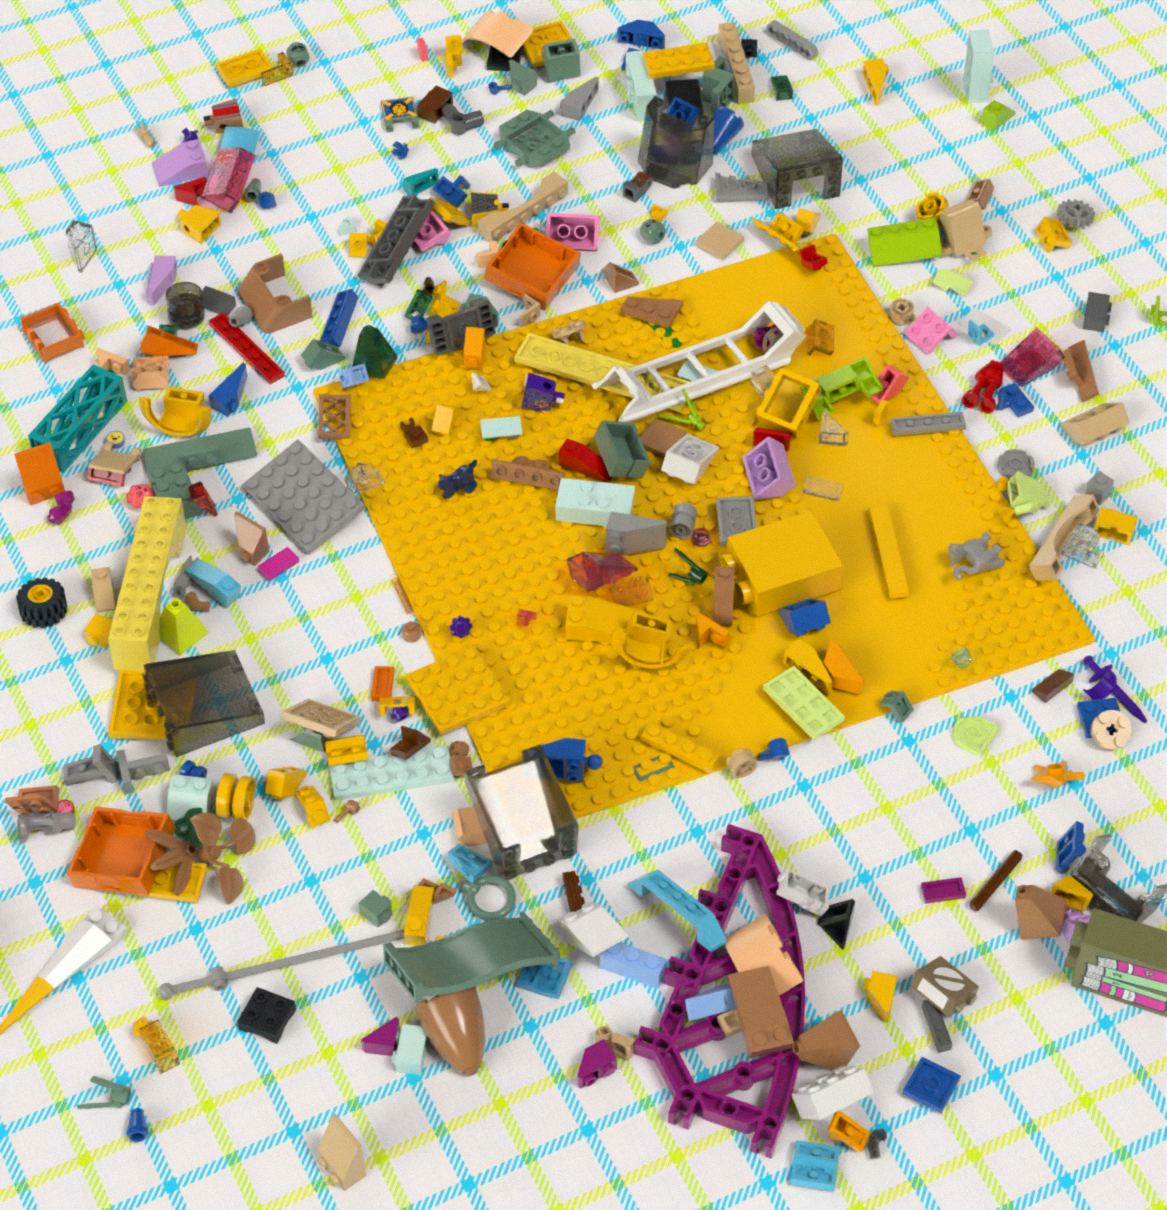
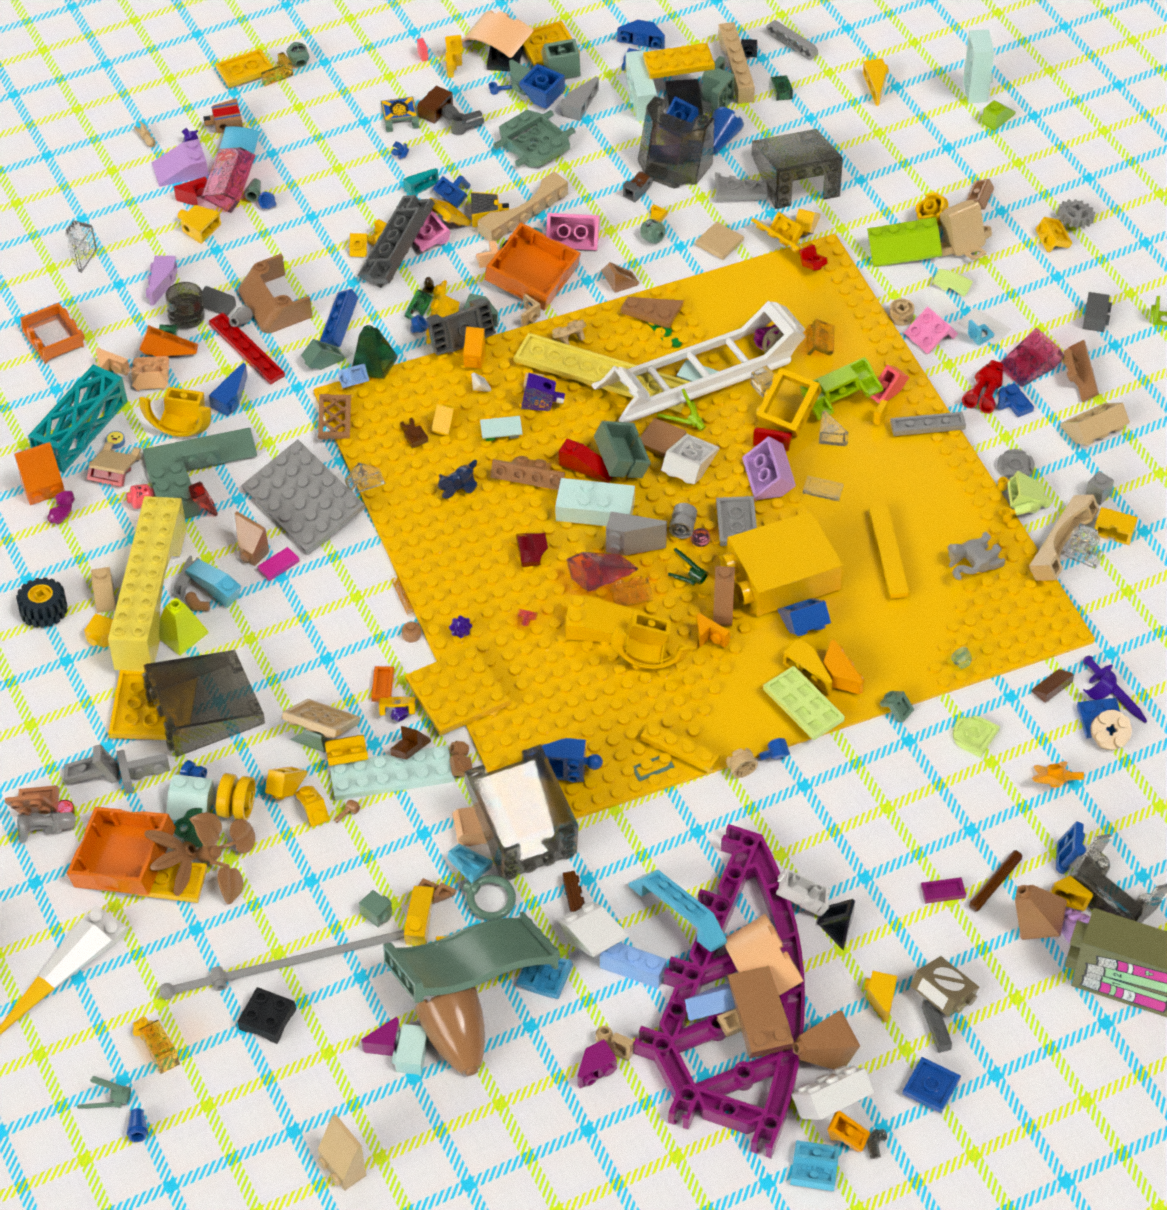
(347, 227): light aqua tile -> none
(531, 548): none -> dark red slope
(543, 85): none -> blue slope

